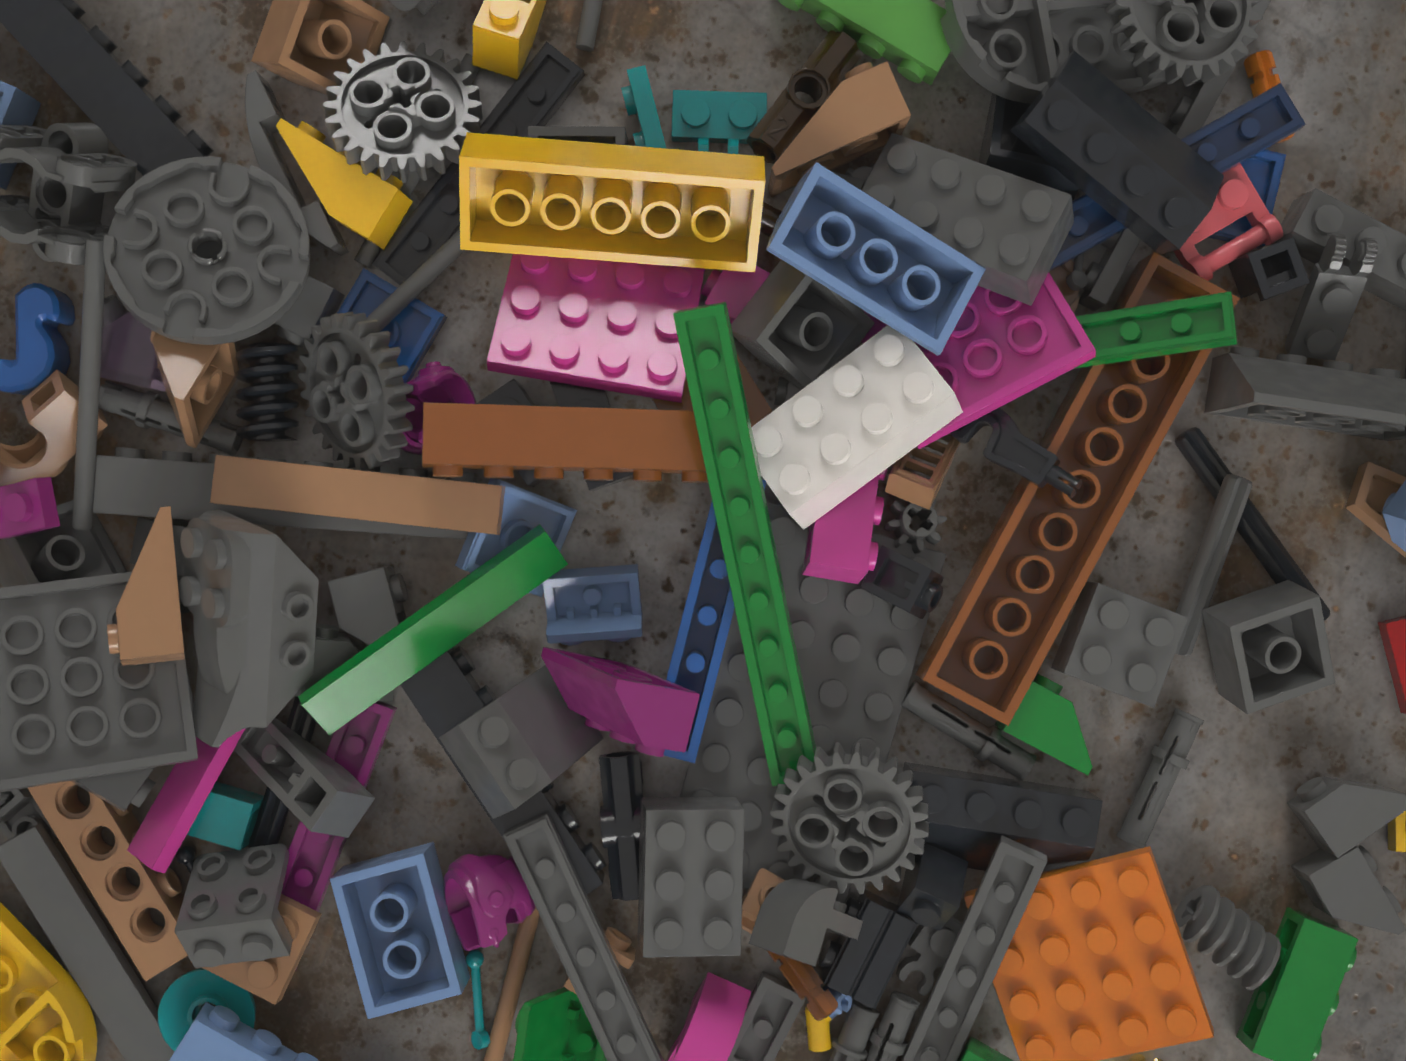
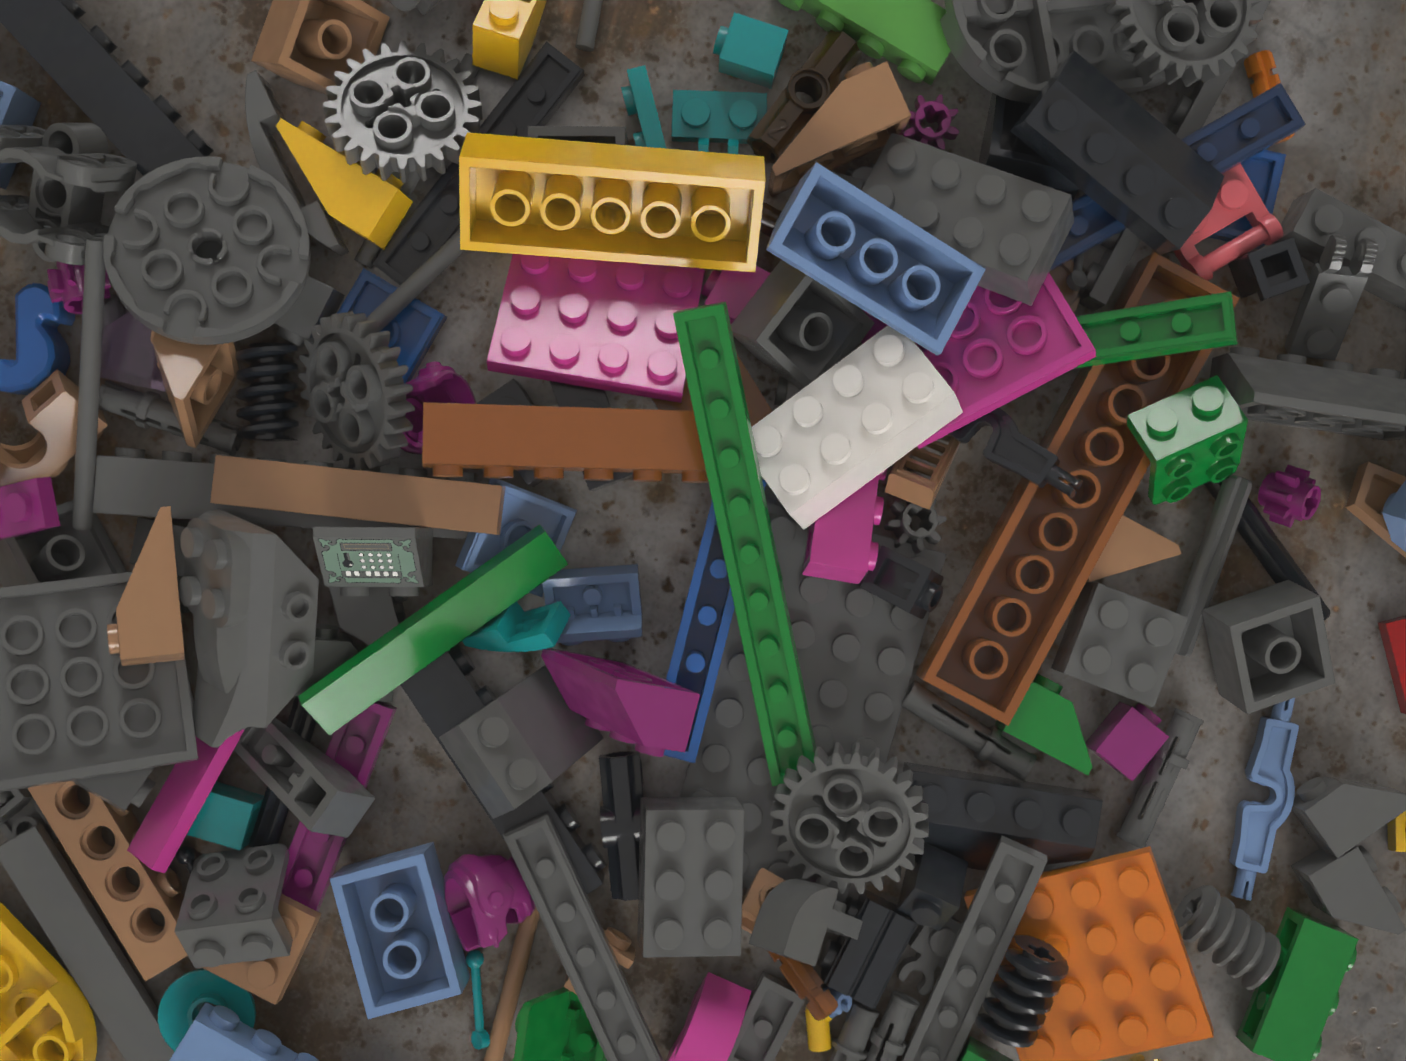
(67, 285): none -> magenta gear
(375, 558): none -> slope
(521, 630): none -> teal slope
(750, 49): none -> teal brick
(933, 112): none -> magenta gear
(1025, 994): none -> black piece
(1128, 739): none -> magenta brick
(1131, 548): none -> medium nougat slope
(1190, 439): none -> green bracket
(1258, 821): none -> medium blue piece
(1289, 495): none -> magenta gear

